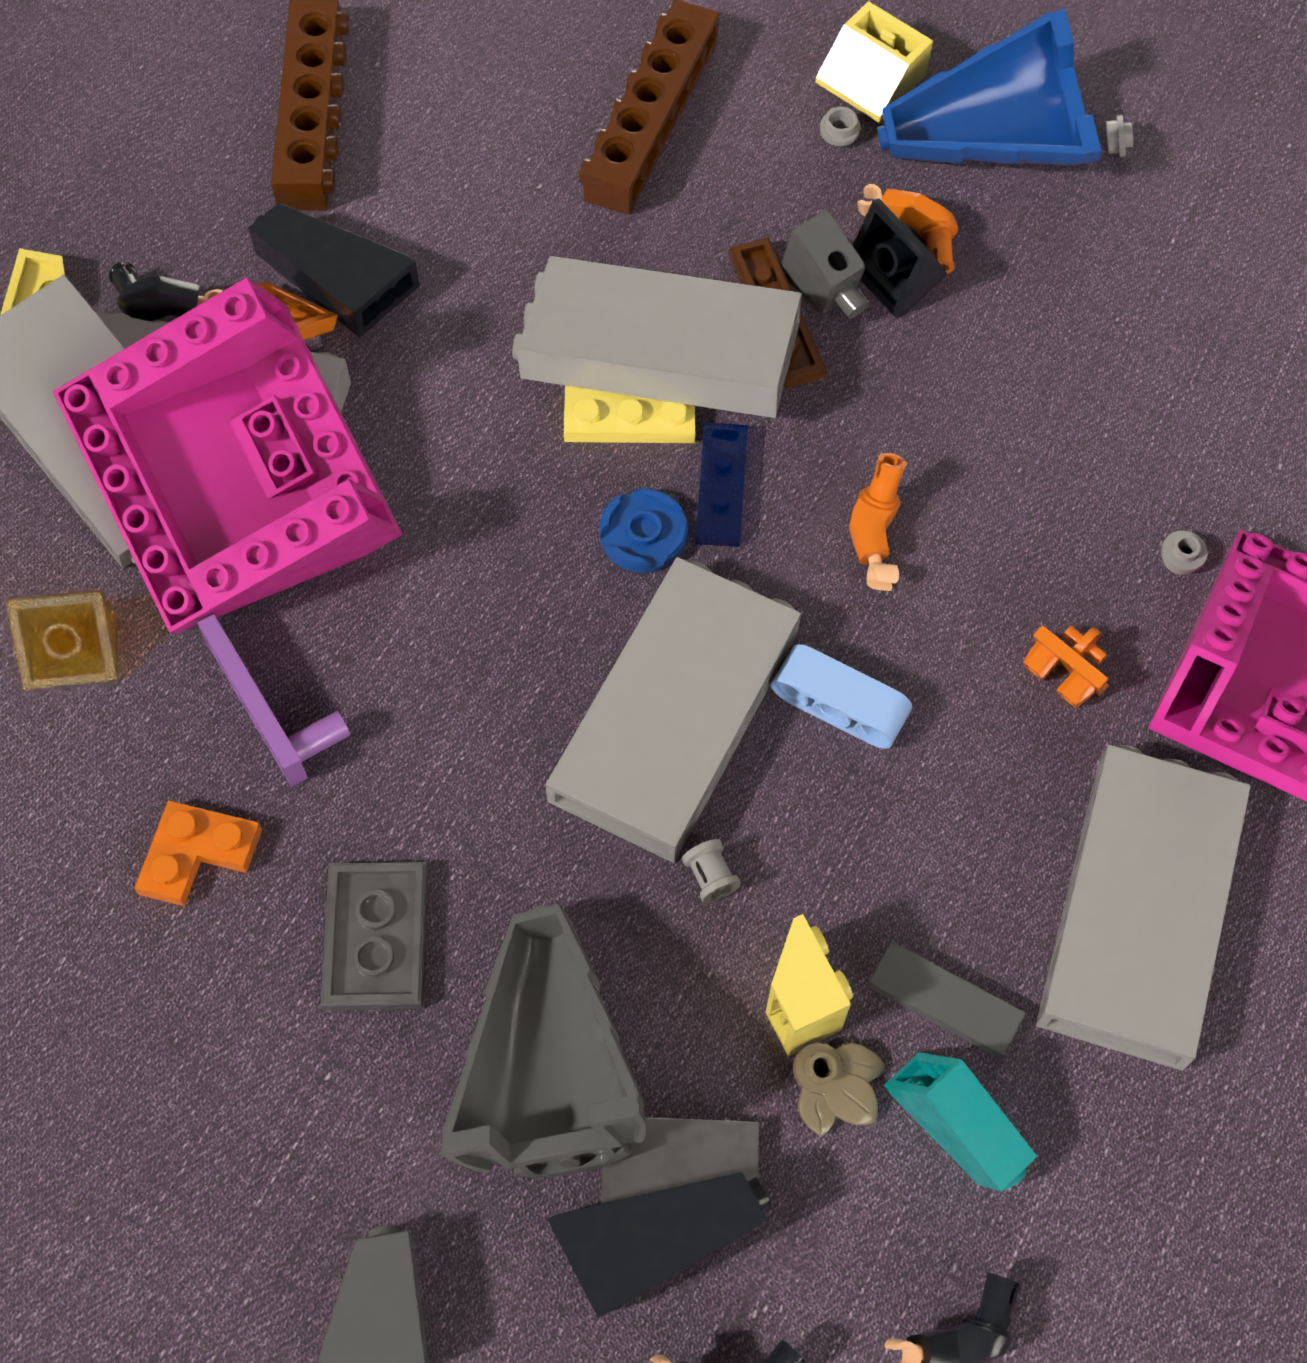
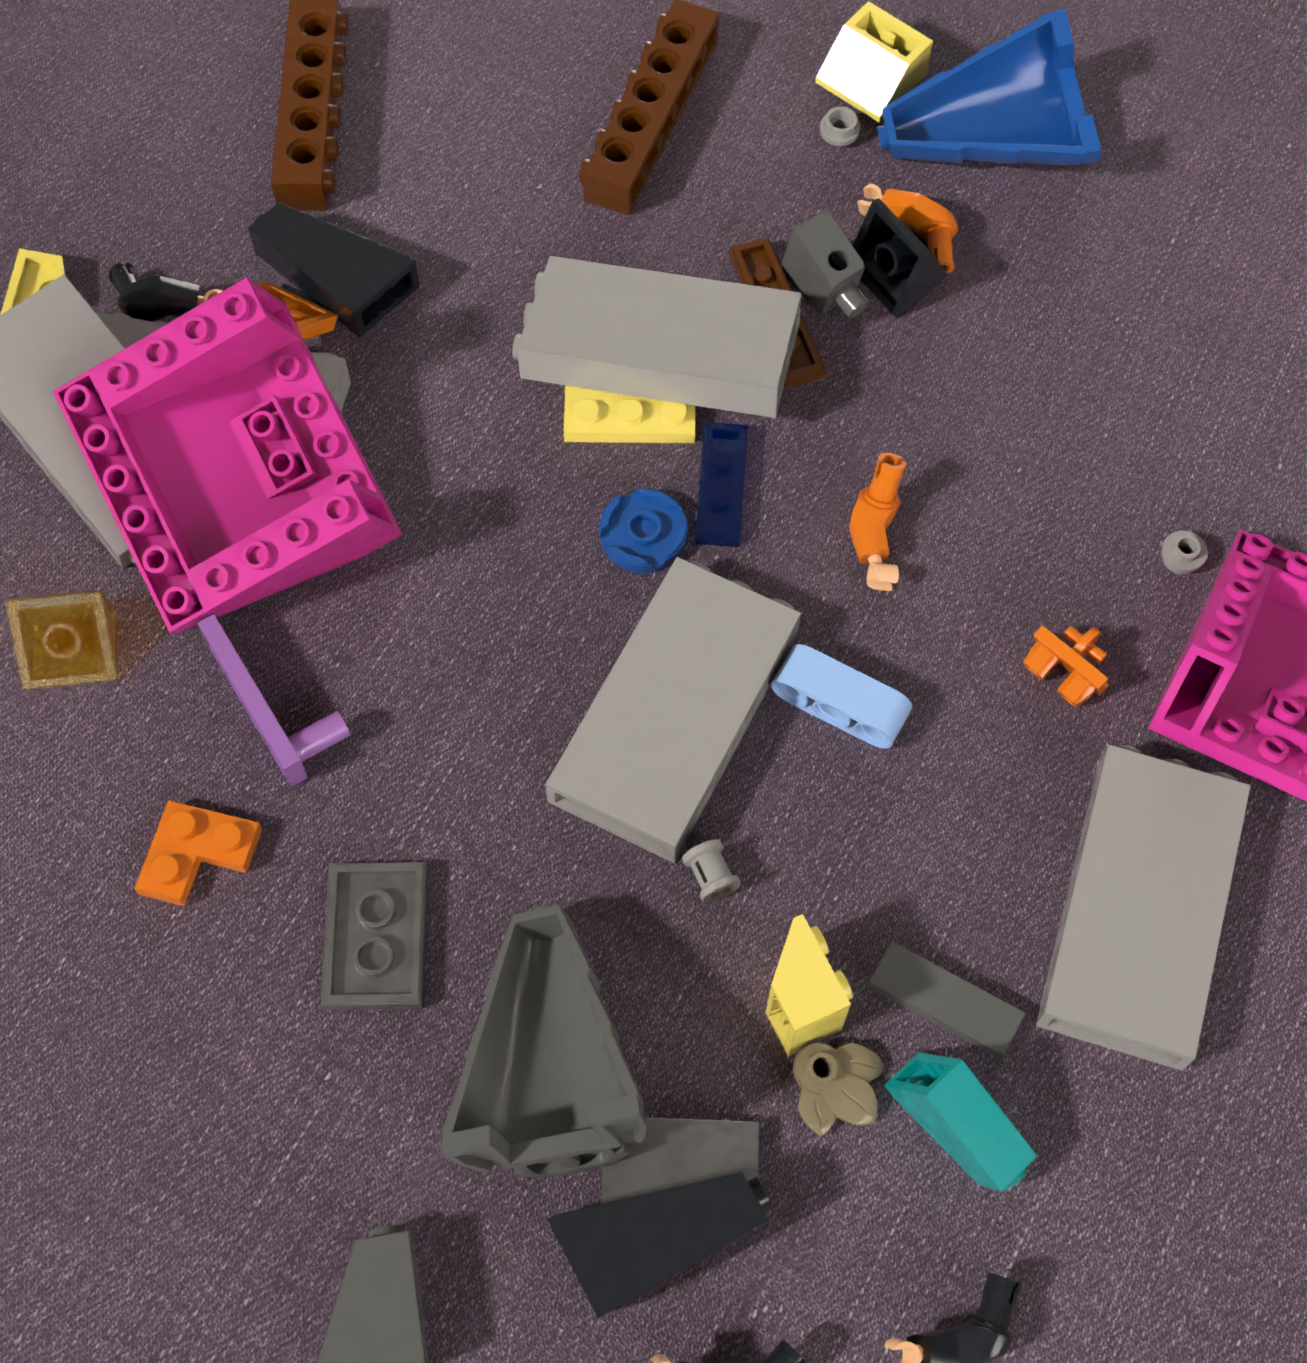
(1119, 136): light grey plate -> none

